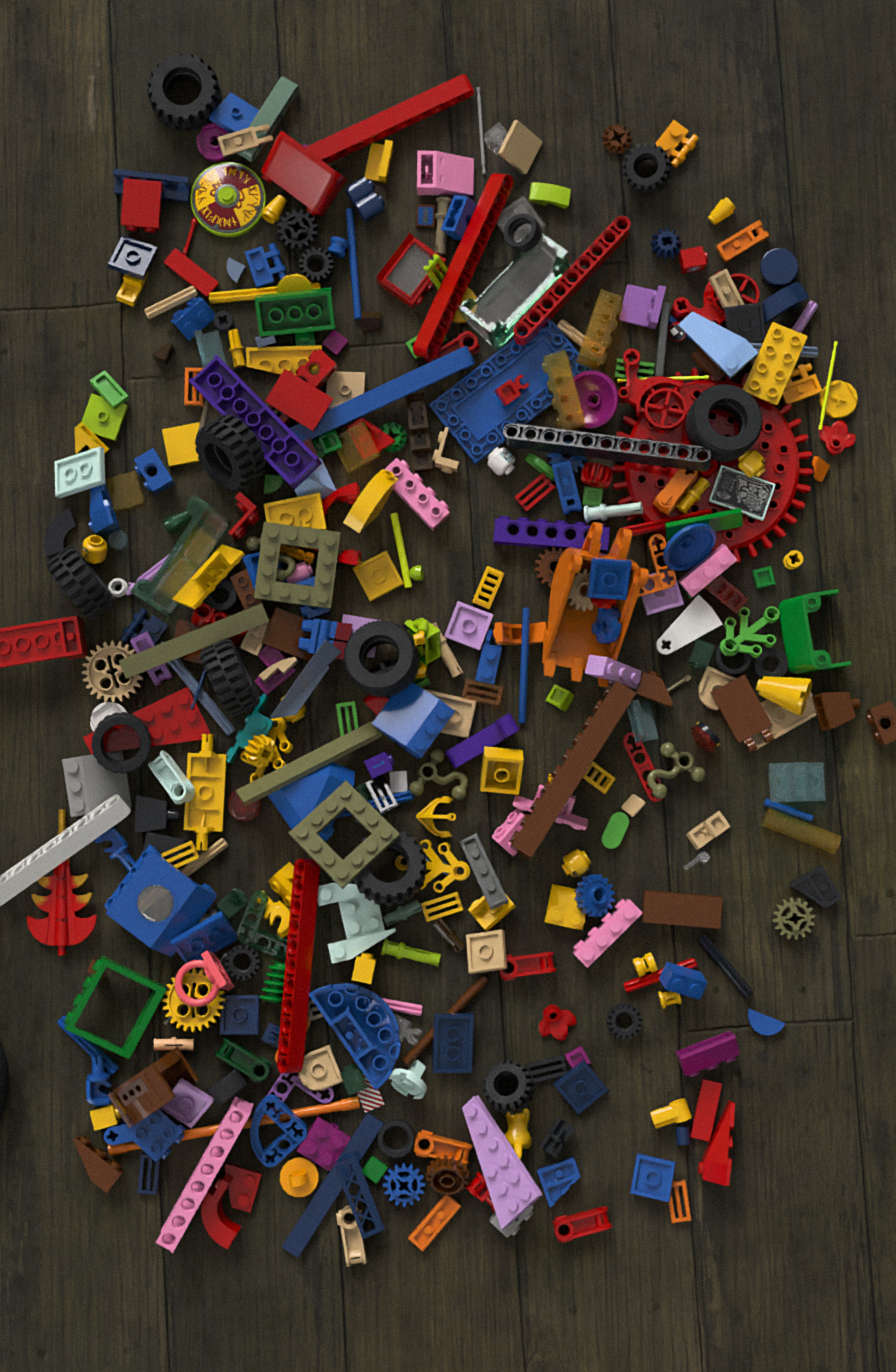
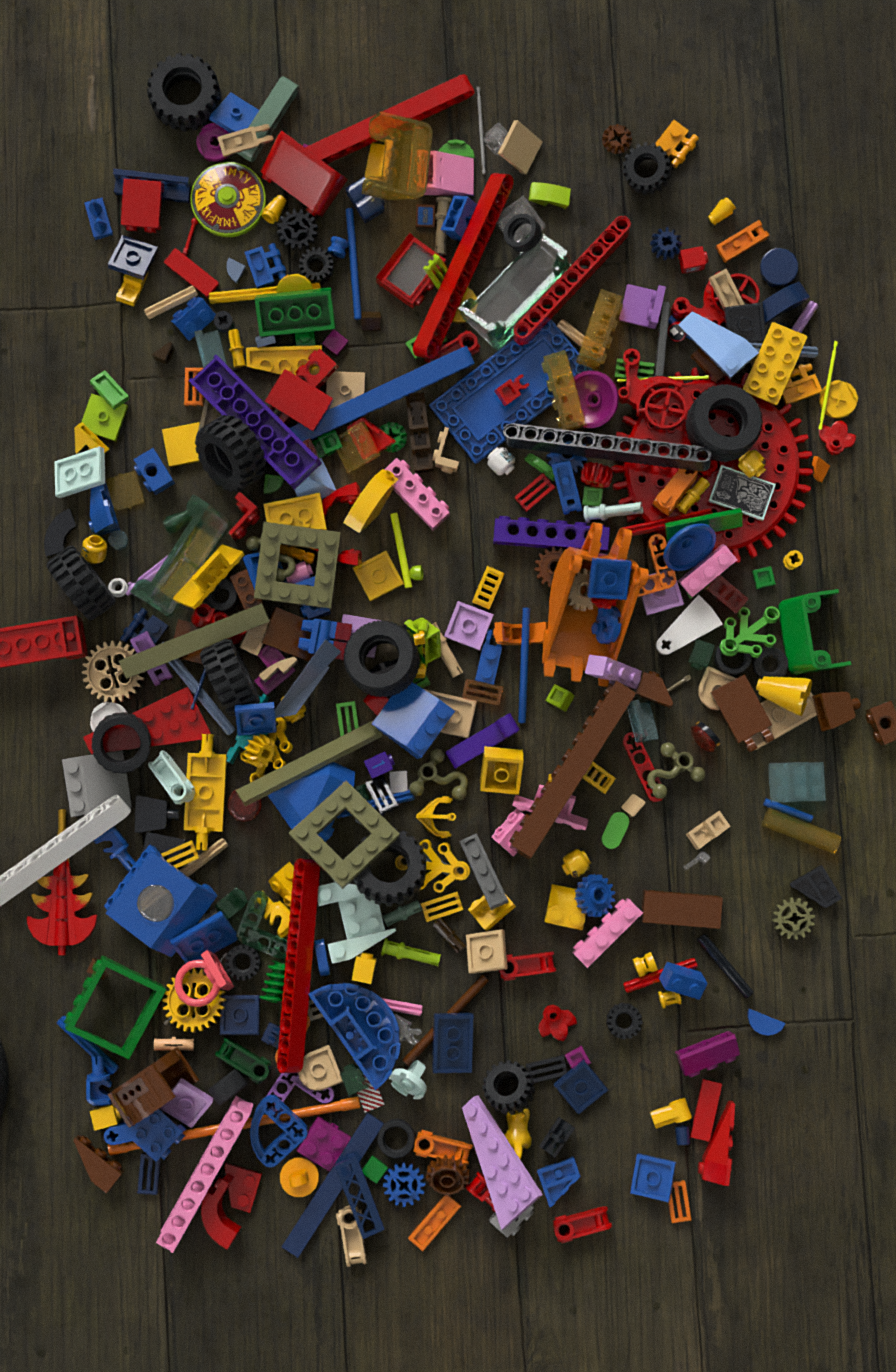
(98, 218): none -> blue tile
(255, 718): none -> blue plate
(322, 957): none -> blue beam
(404, 157): none -> clear yellow windscreen
(458, 147): none -> bright green tile

